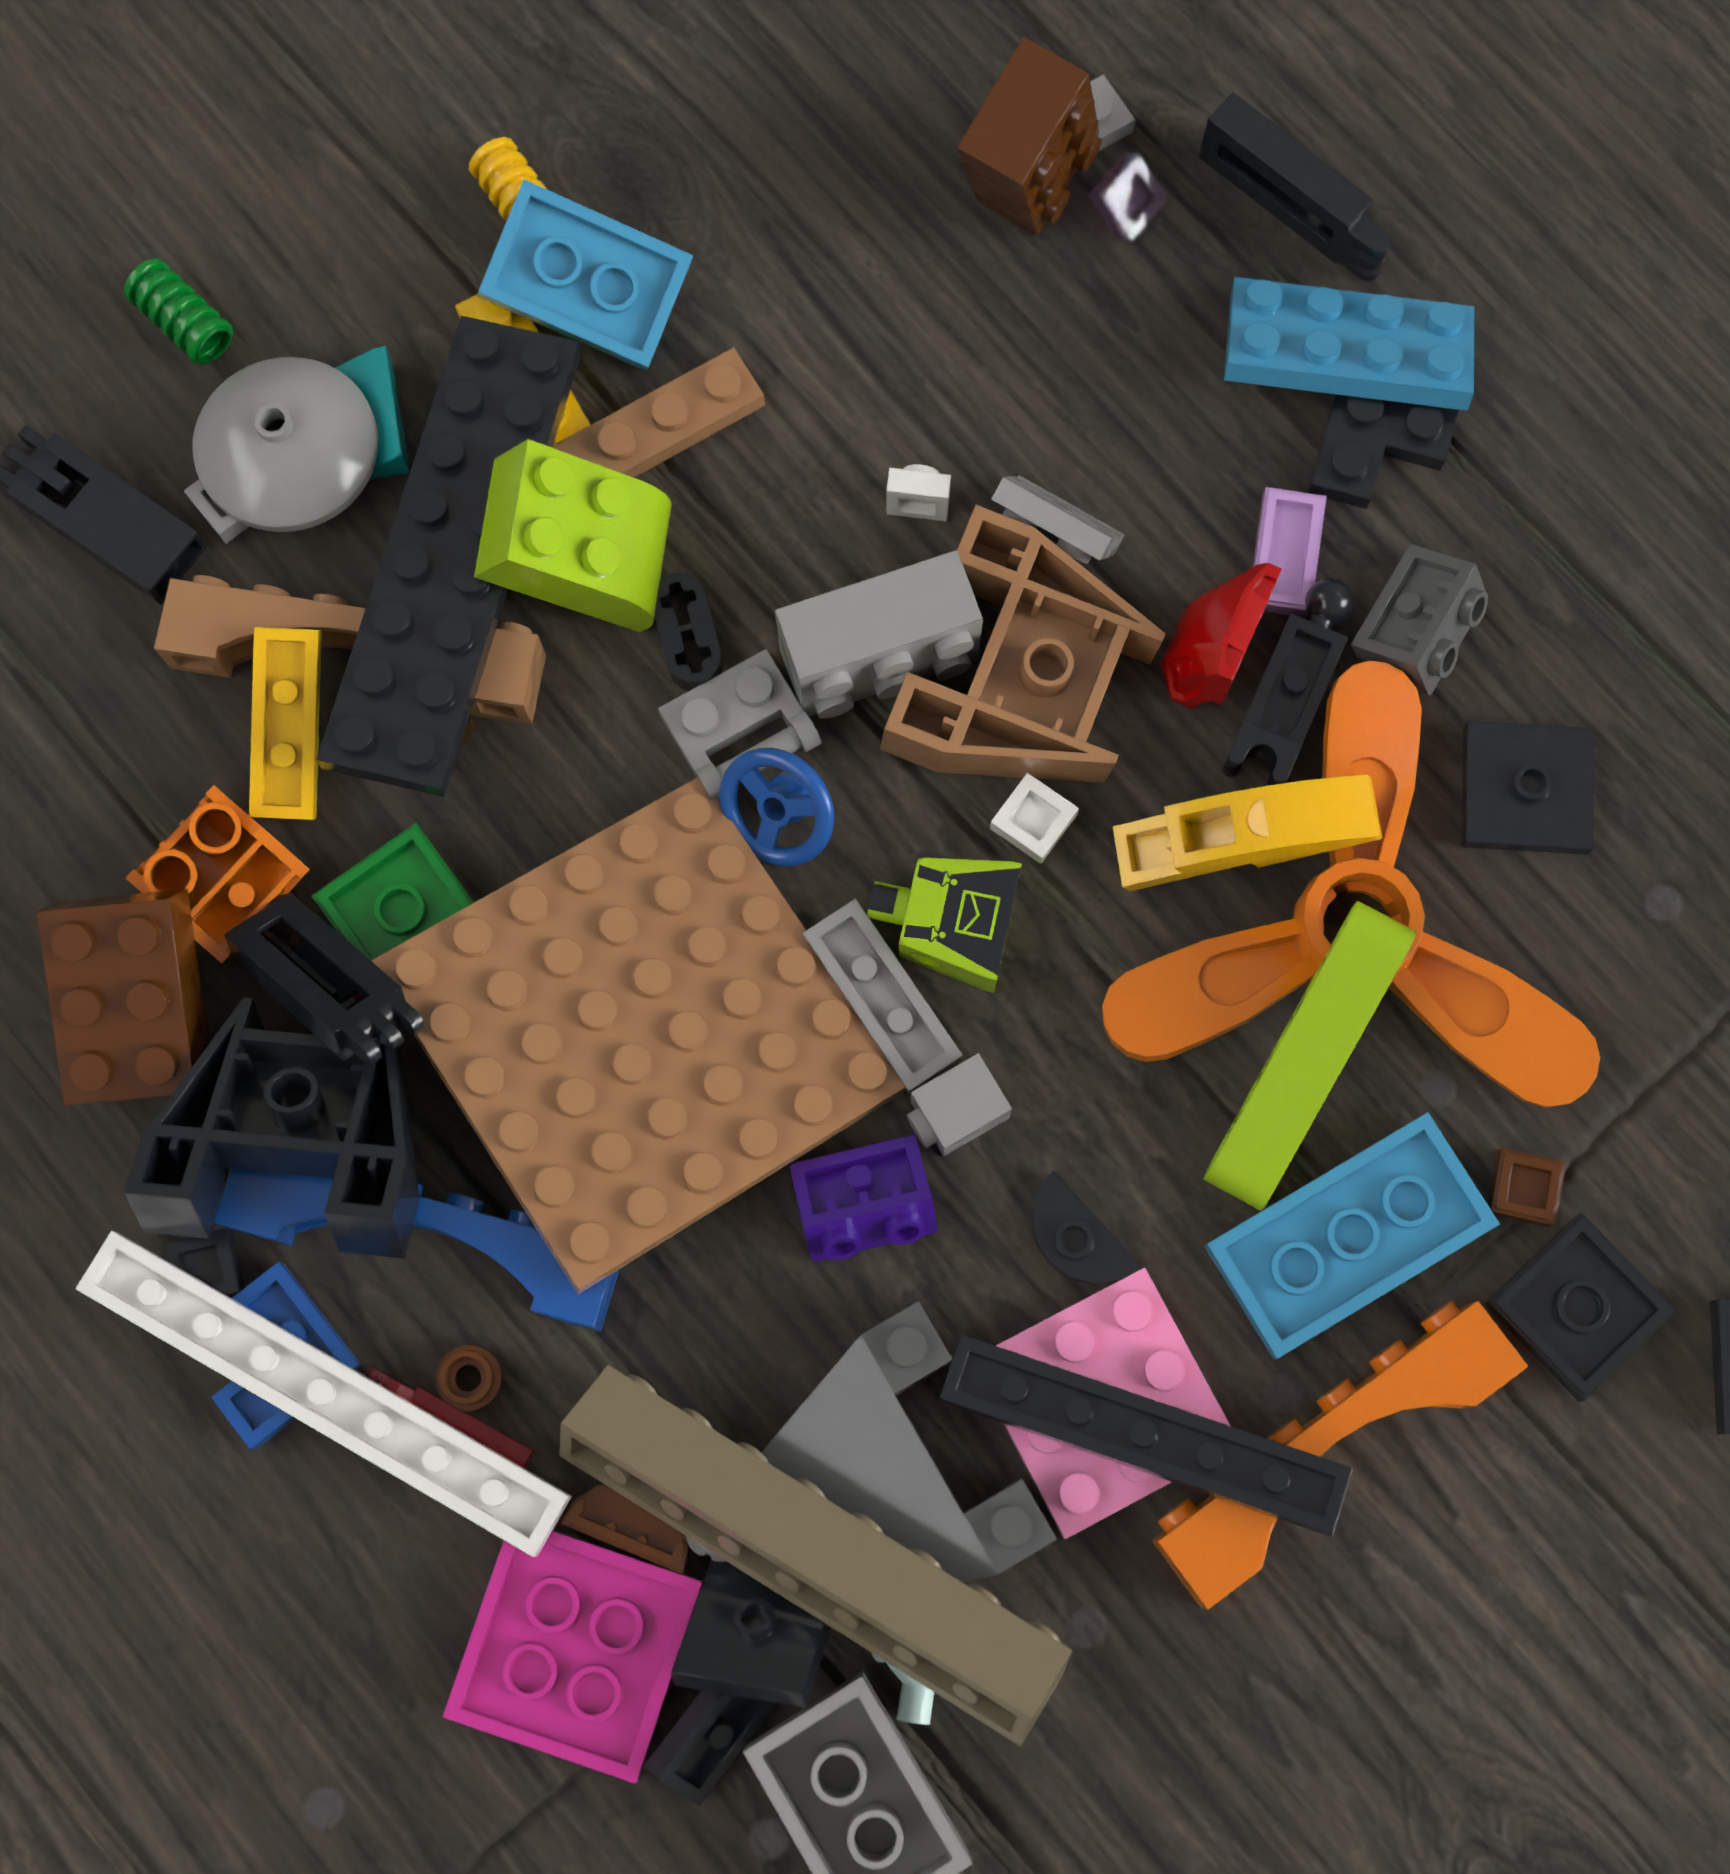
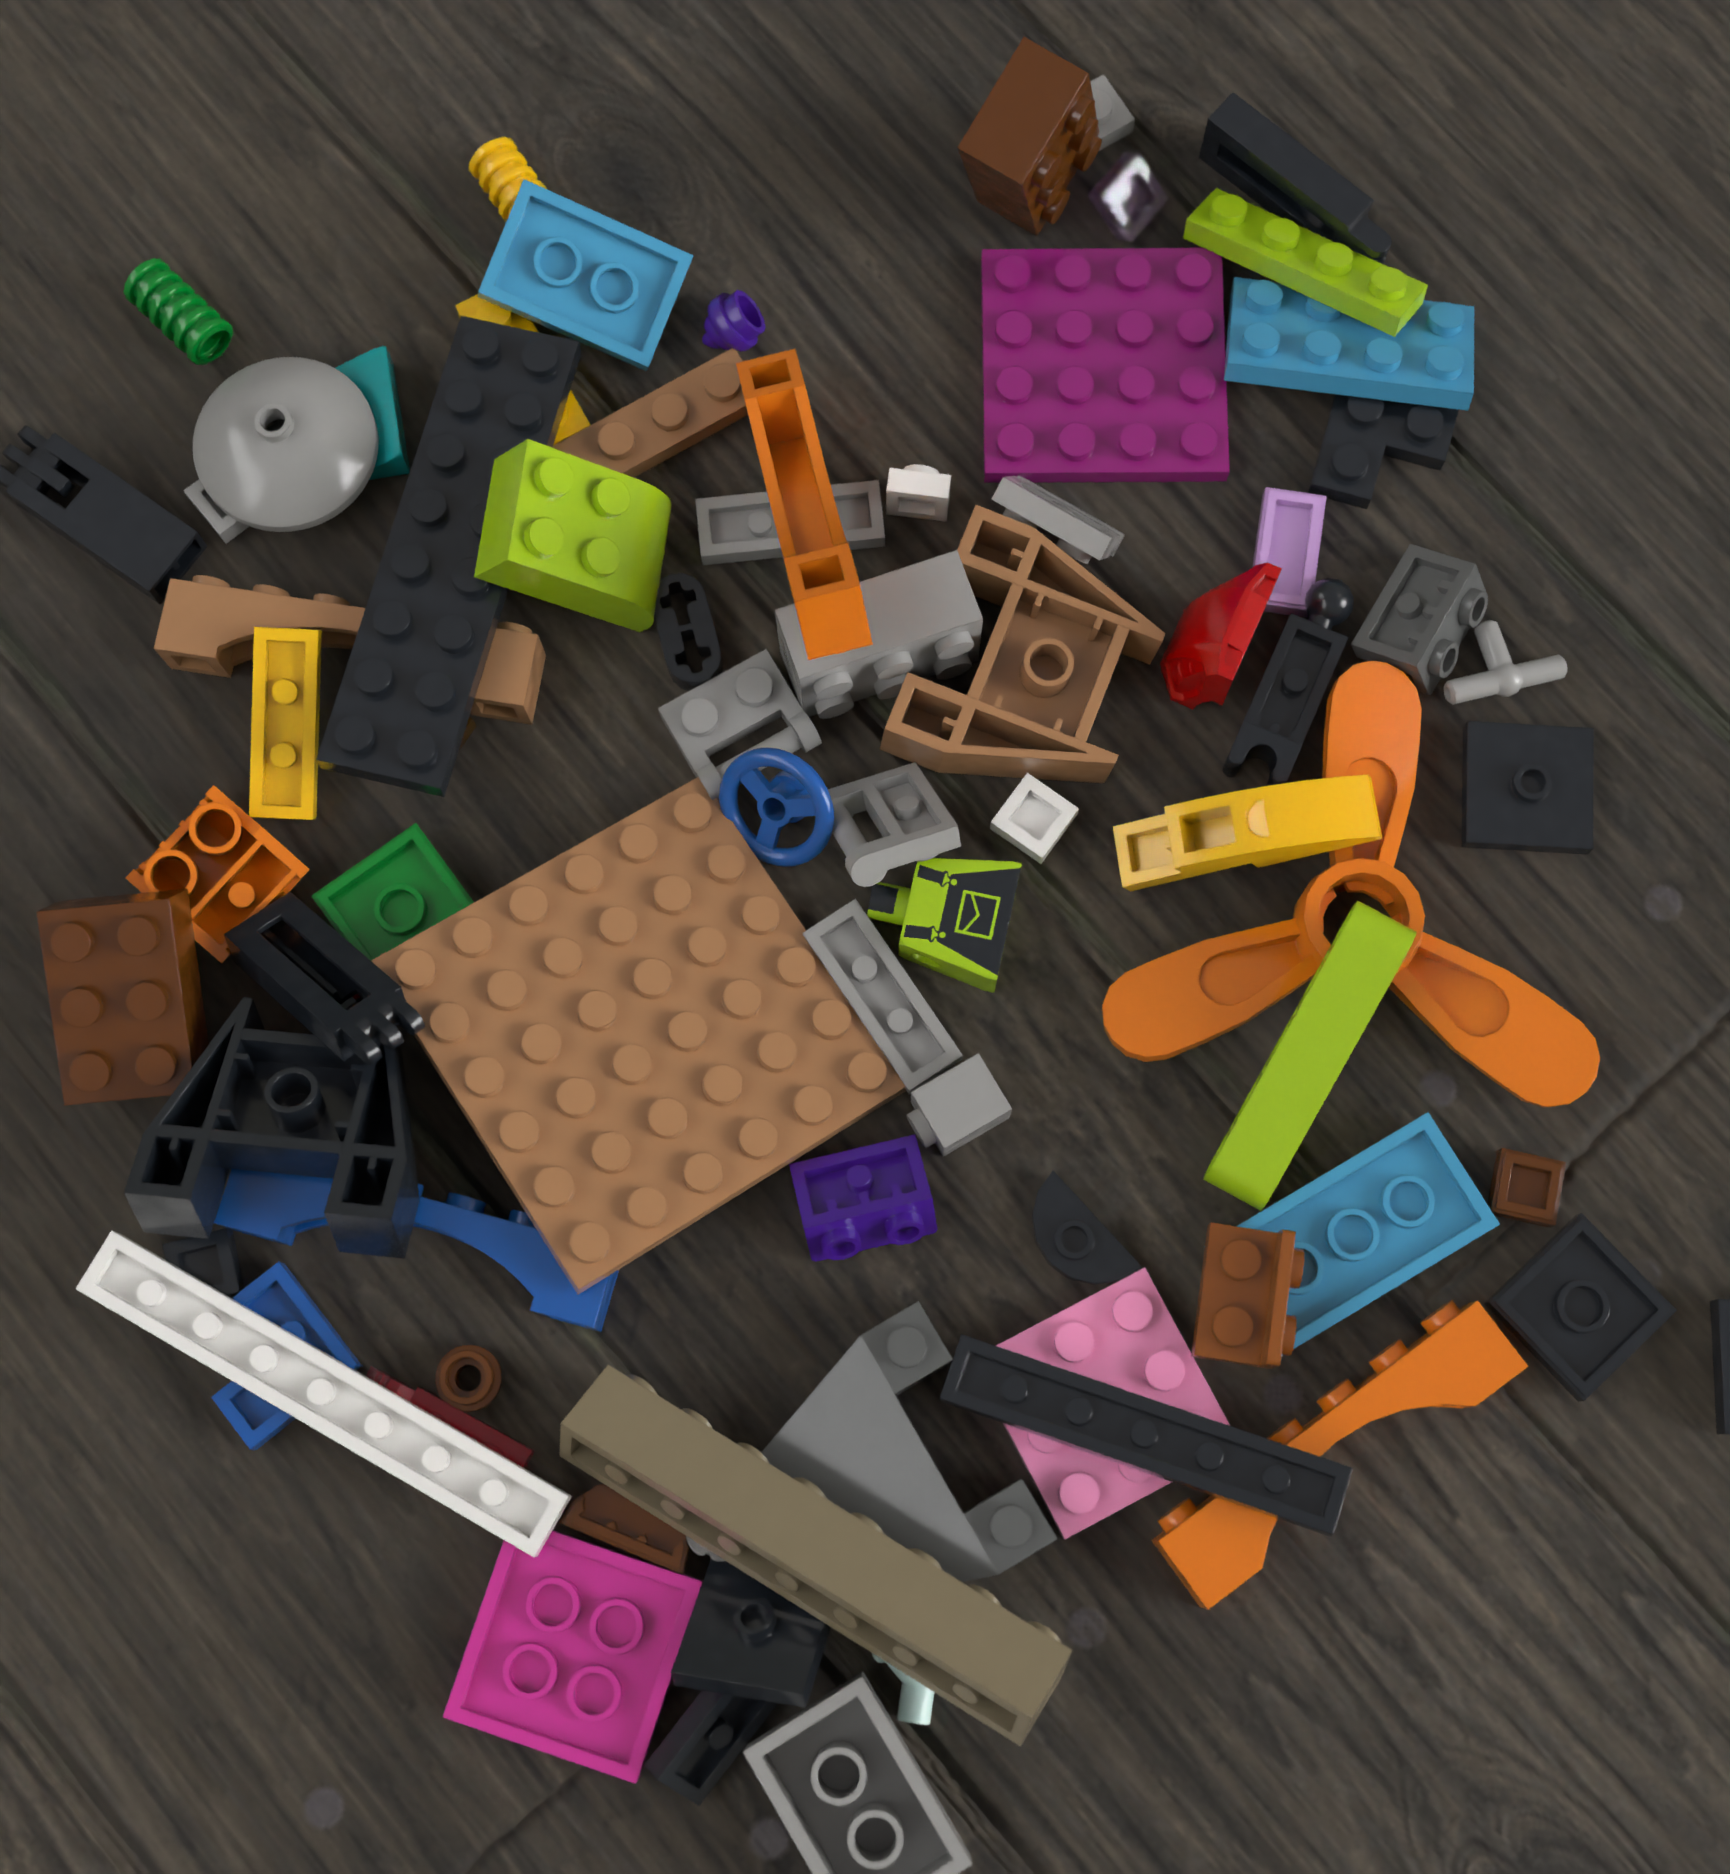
(733, 322): none -> dark purple plate
(744, 527): none -> light grey plate
(804, 506): none -> orange arch
(906, 814): none -> light grey plate
(1104, 365): none -> magenta plate
(1246, 1296): none -> dark orange bracket
(1305, 261): none -> lime plate
(1502, 675): none -> light grey piece

